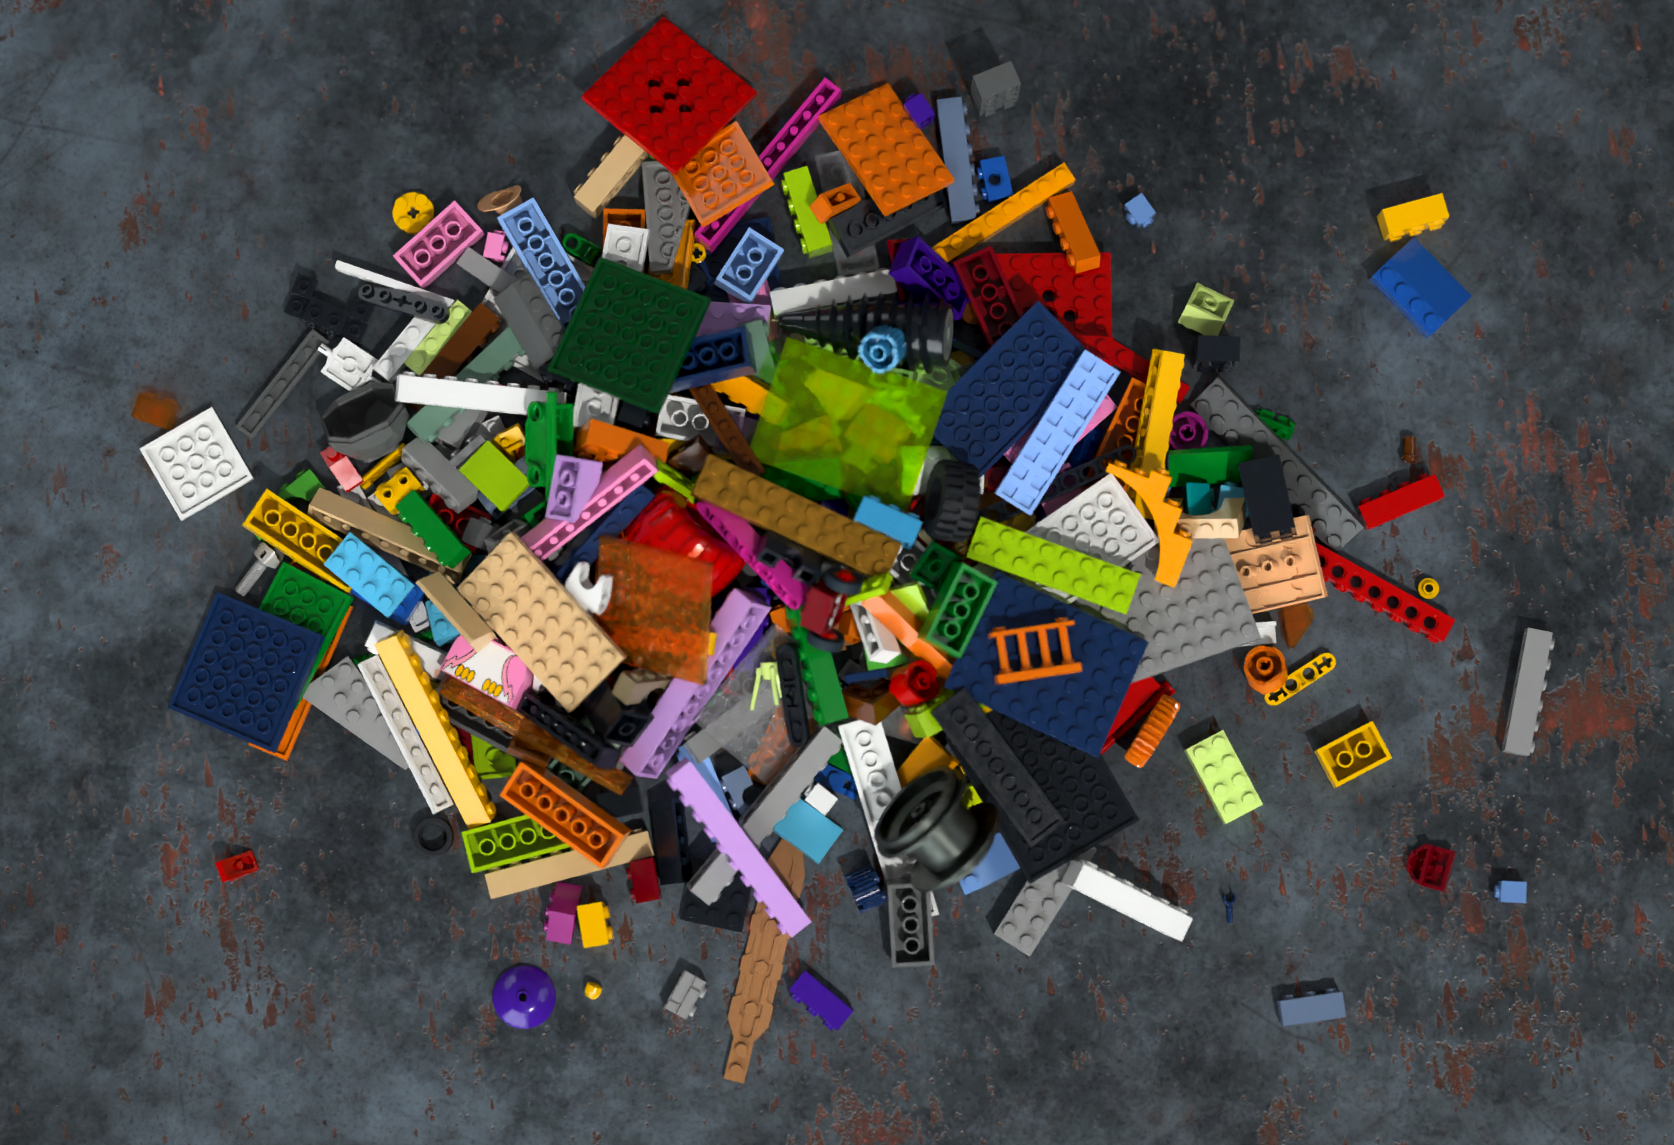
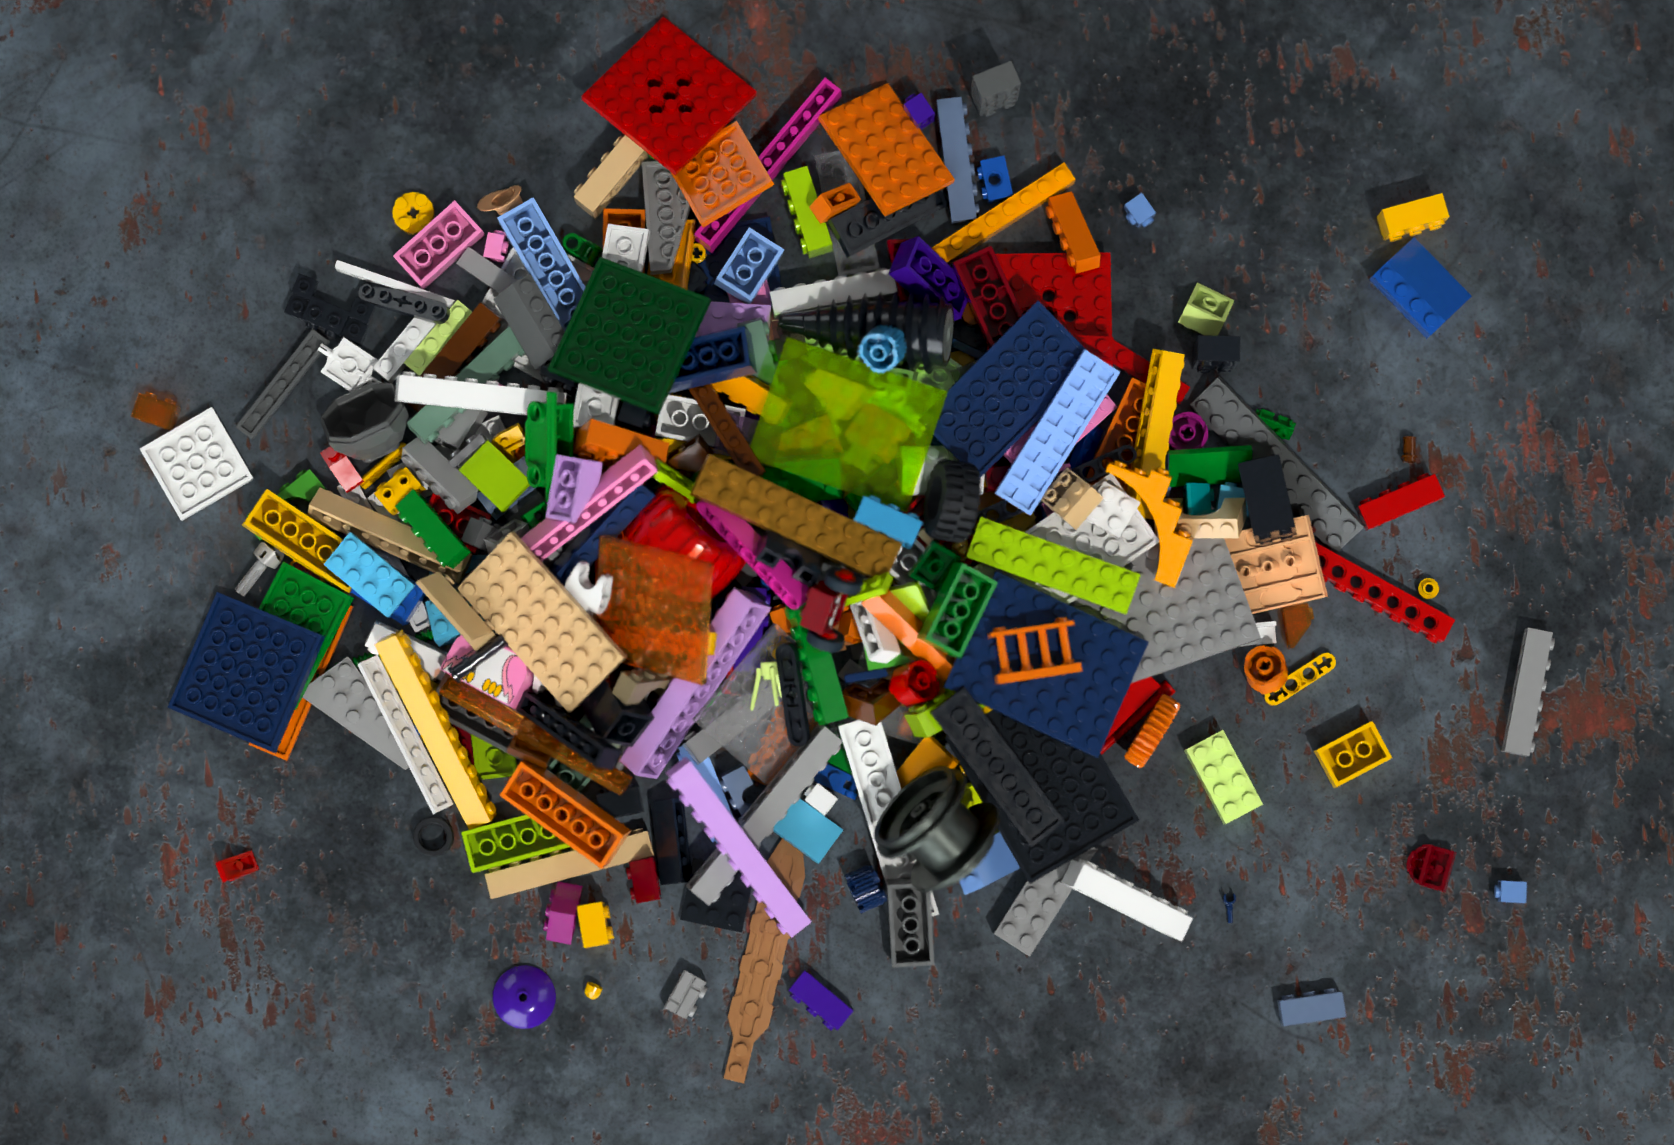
(470, 663): none -> black pin
(1071, 498): none -> tan slope
(1113, 511): none -> white plate

